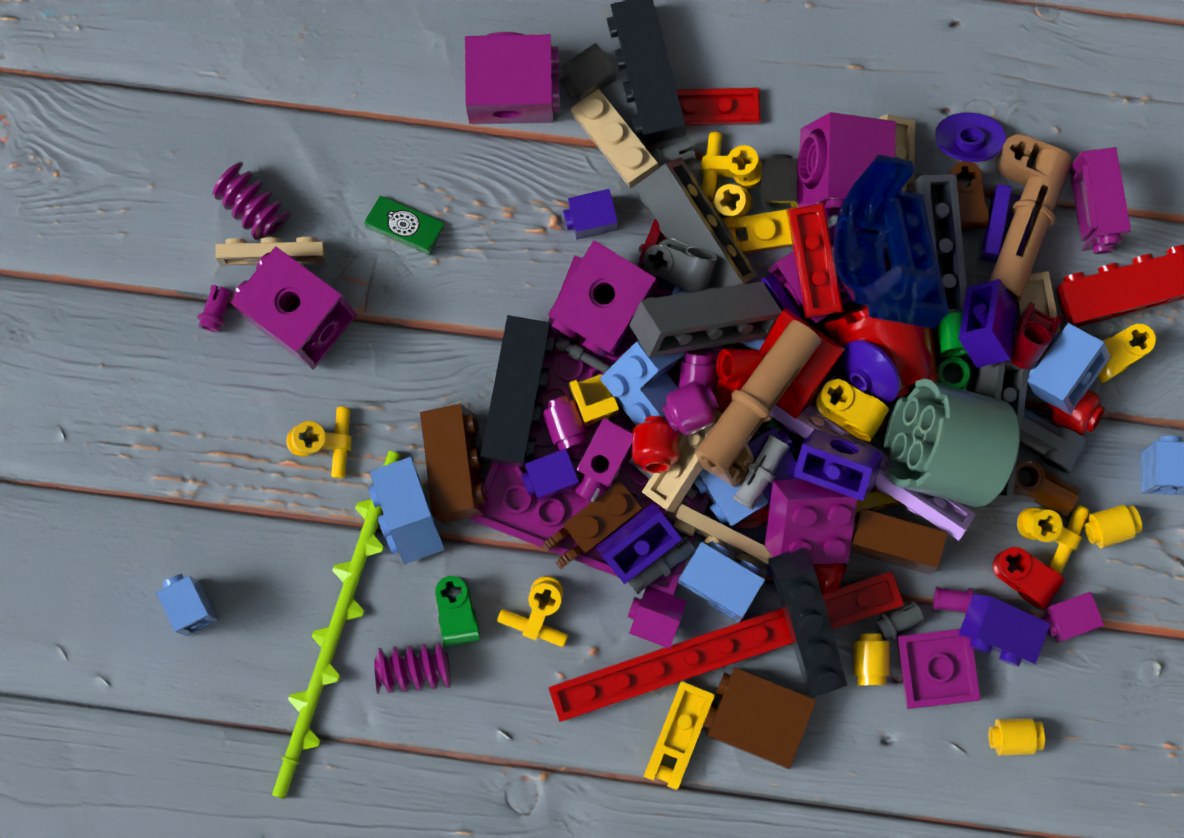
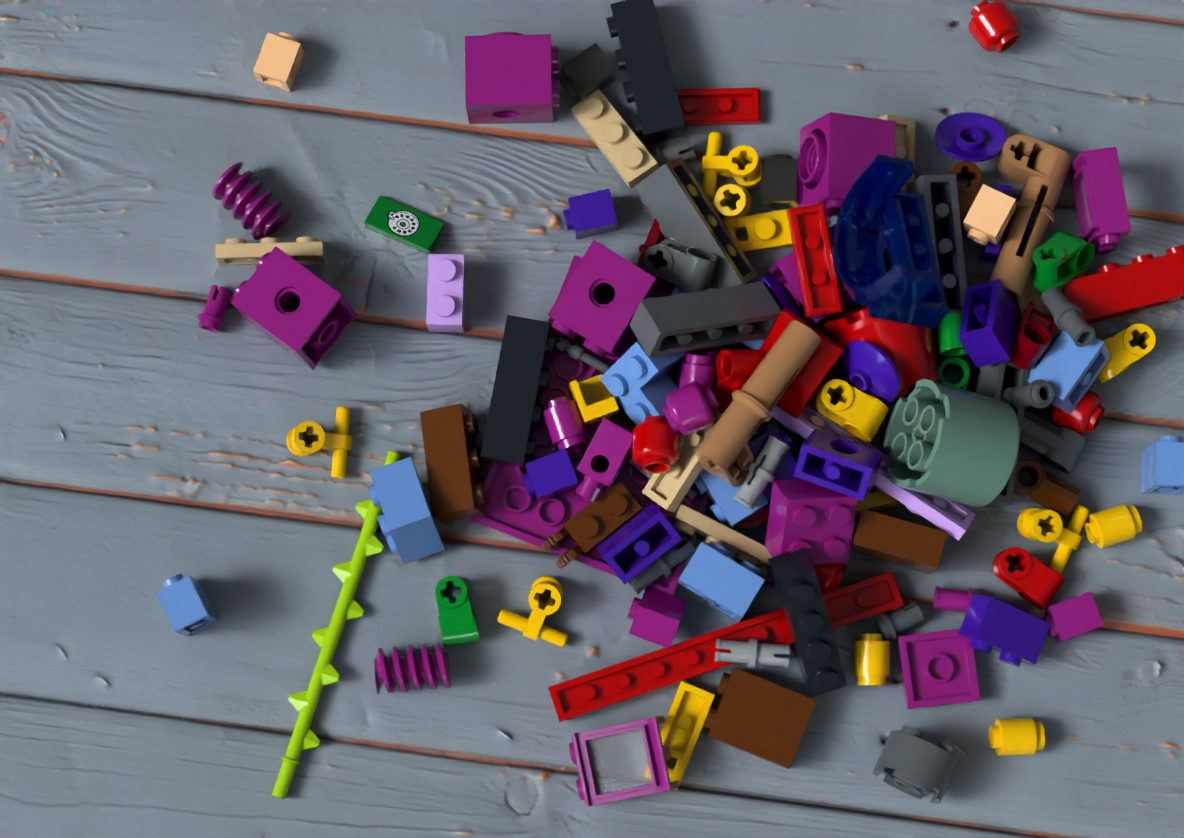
(279, 61): none -> light nougat brick
(446, 293): none -> lavender brick
(621, 761): none -> window
(752, 653): none -> light grey pin
(916, 764): none -> dark grey brick
(989, 216): none -> light nougat brick
(994, 26): none -> red head
(1036, 394): none -> dark grey pin
(1061, 260): none -> green piece
(1068, 317): none -> dark grey pin

